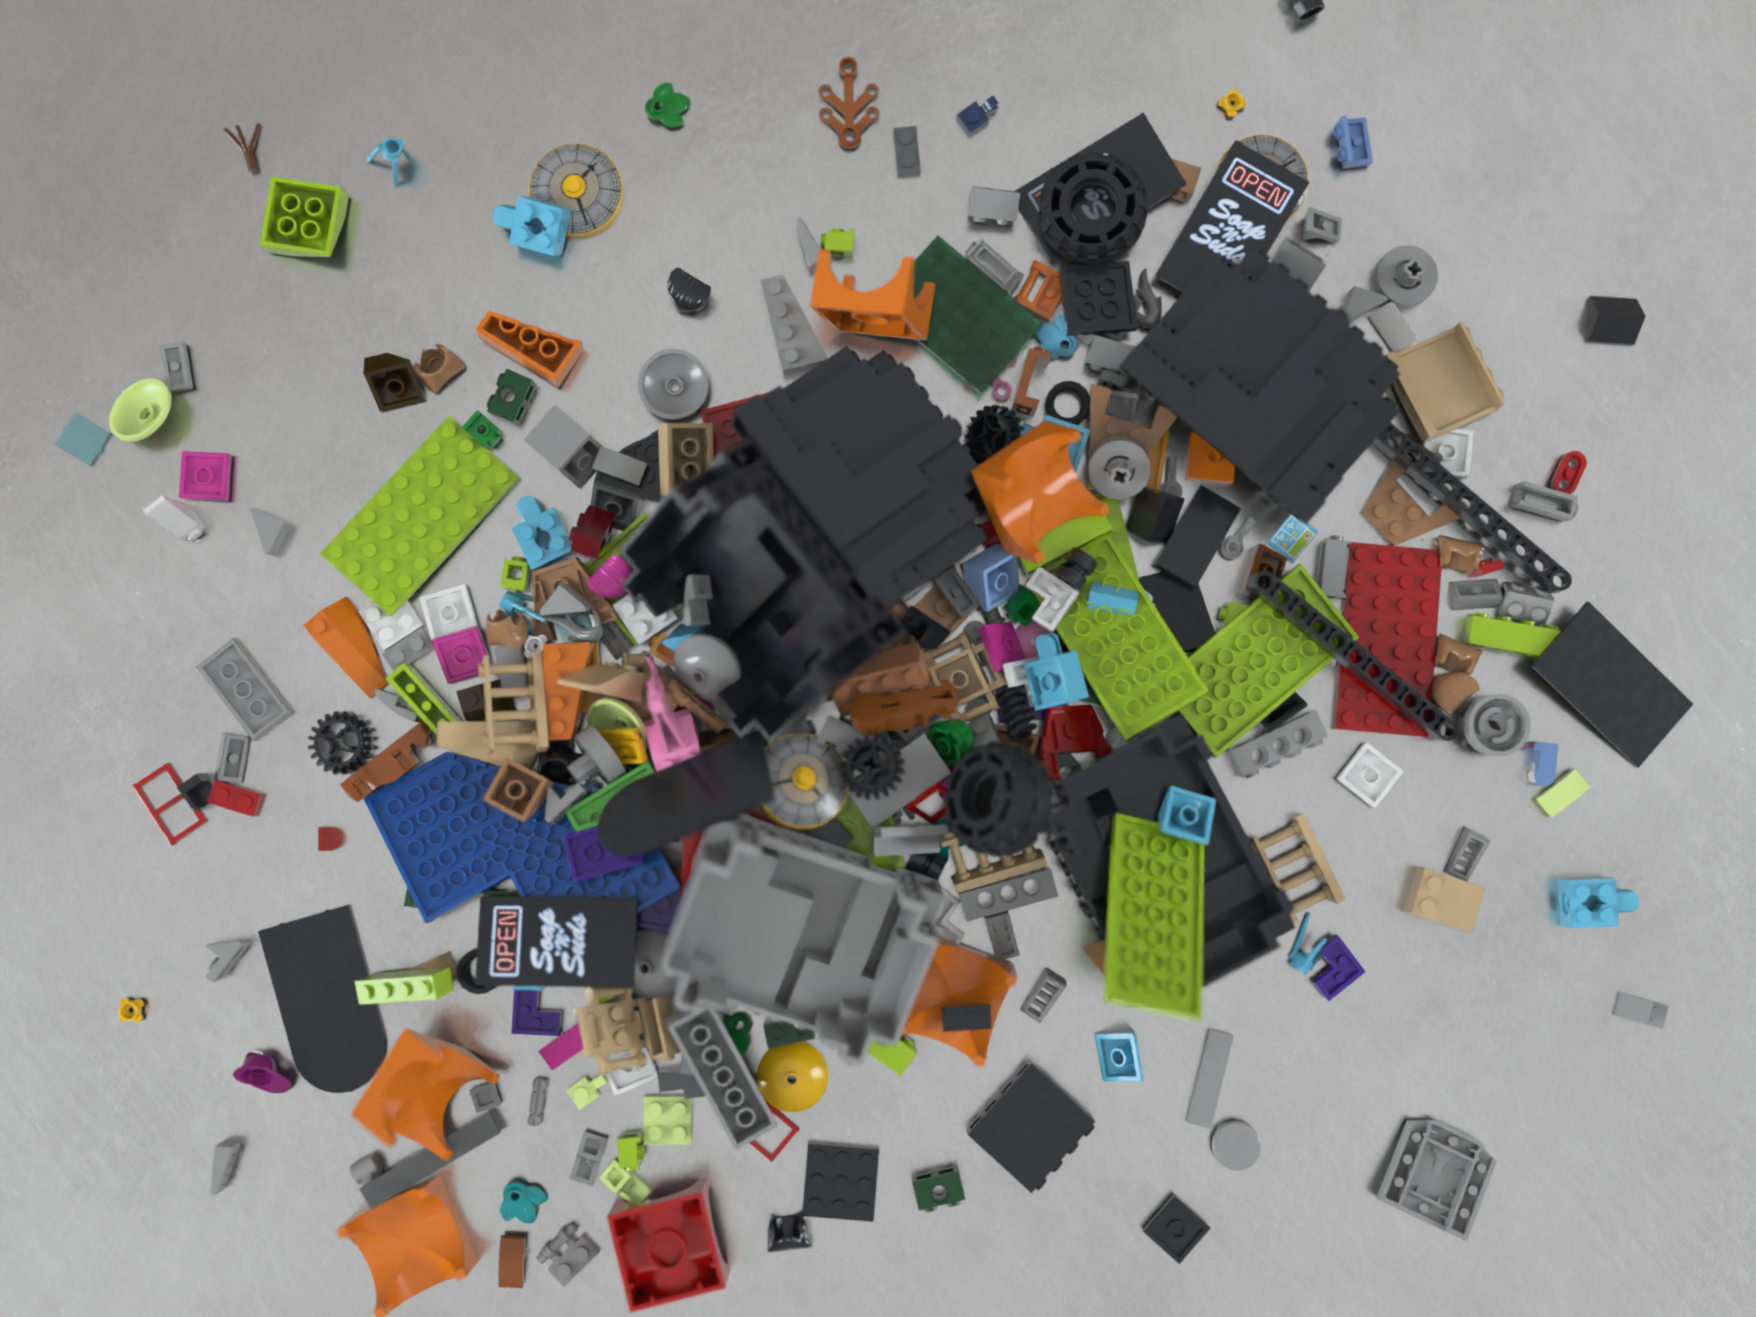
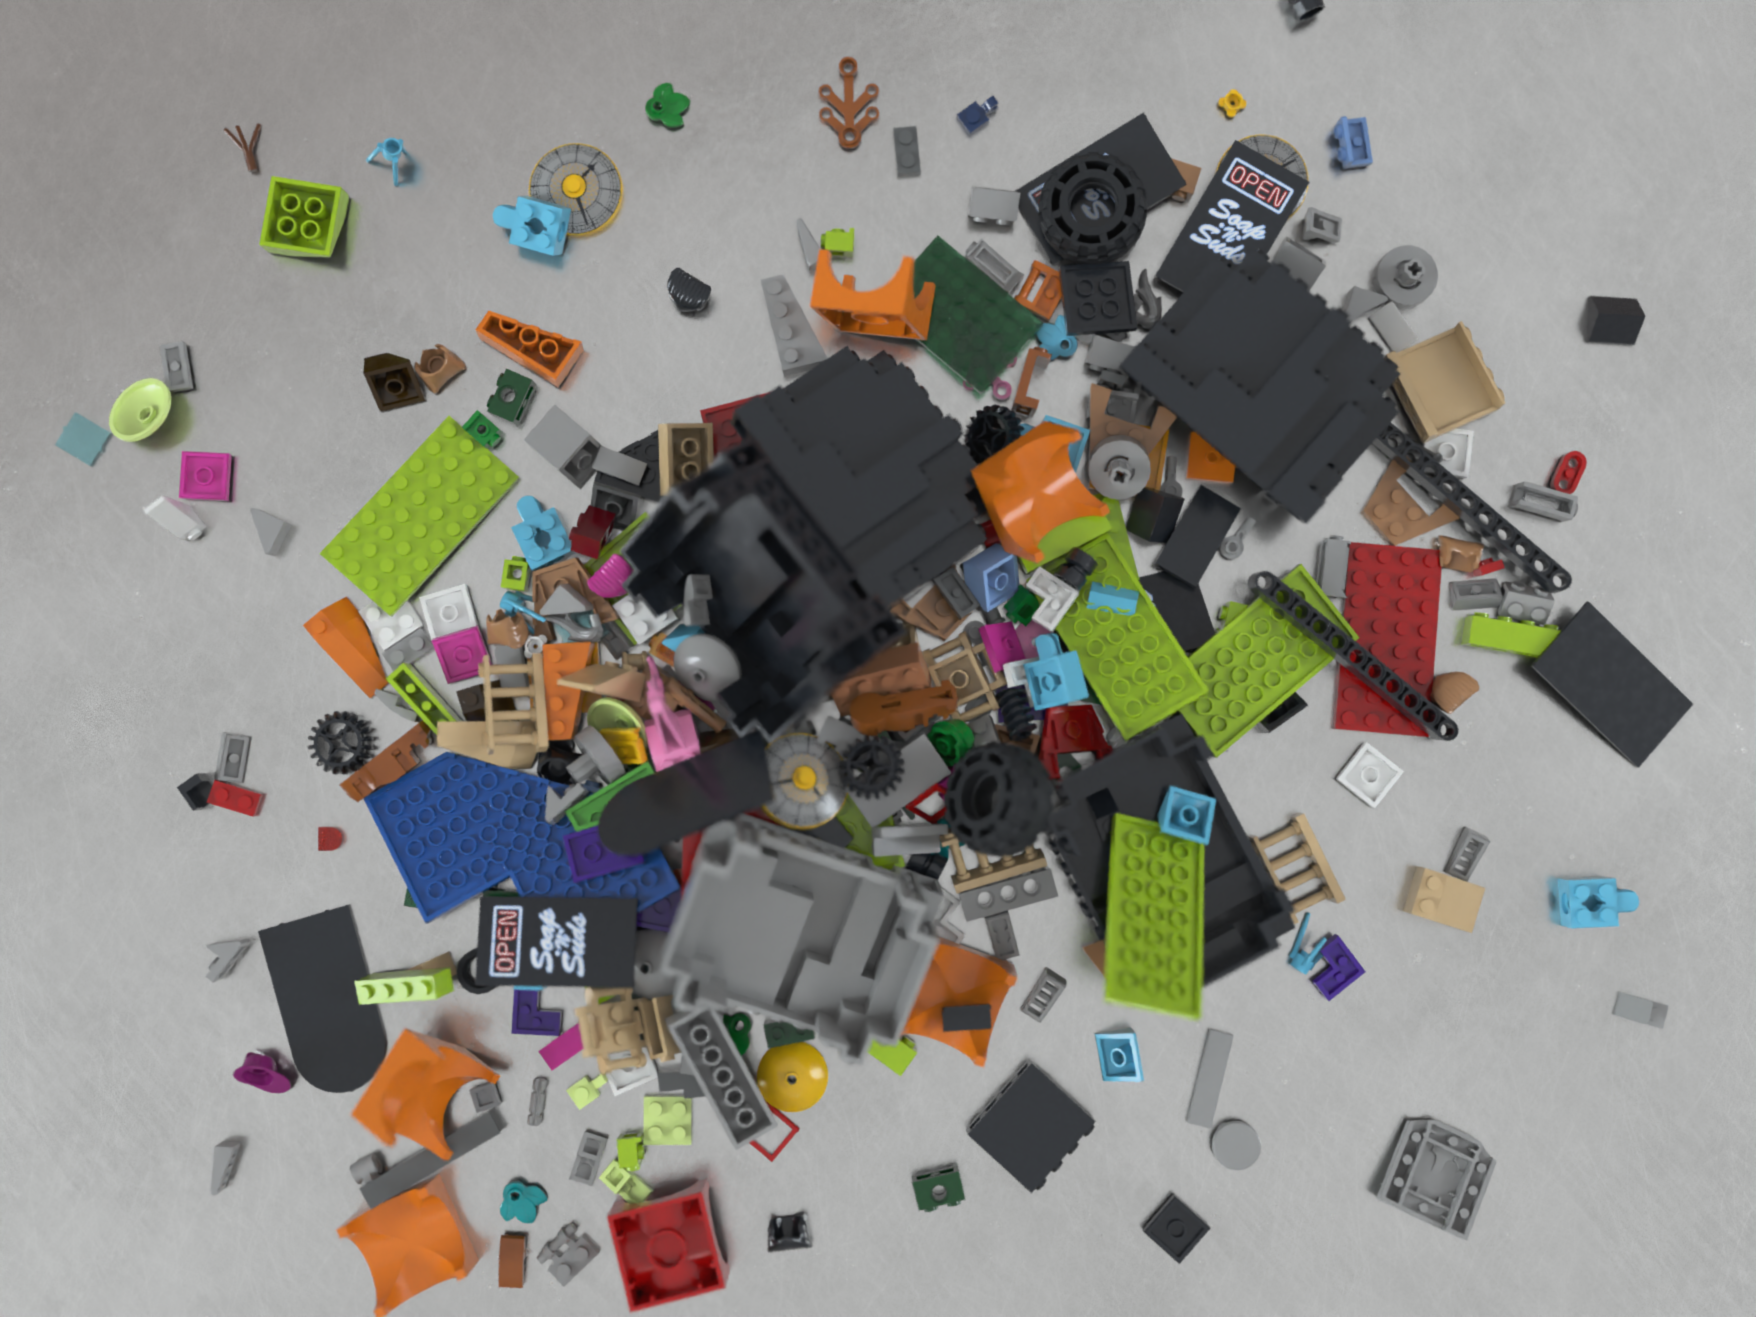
(124, 1010): yellow plate -> none
(154, 813): red window -> none
(244, 689): light grey tile -> none
(517, 790): medium nougat slope -> none
(671, 368): light grey dish -> none
(840, 1181): black plate -> none
(926, 630): black slope -> none
(1068, 386): black tyre -> none
(1242, 754): light grey brick -> none
(1262, 559): reddish brown slope -> none
(1292, 538): sticker -> none
(1456, 655): medium nougat hair -> none
(1479, 731): light grey piece -> none
(1543, 763): medium blue leg -> none
(1563, 793): yellowish green slope -> none

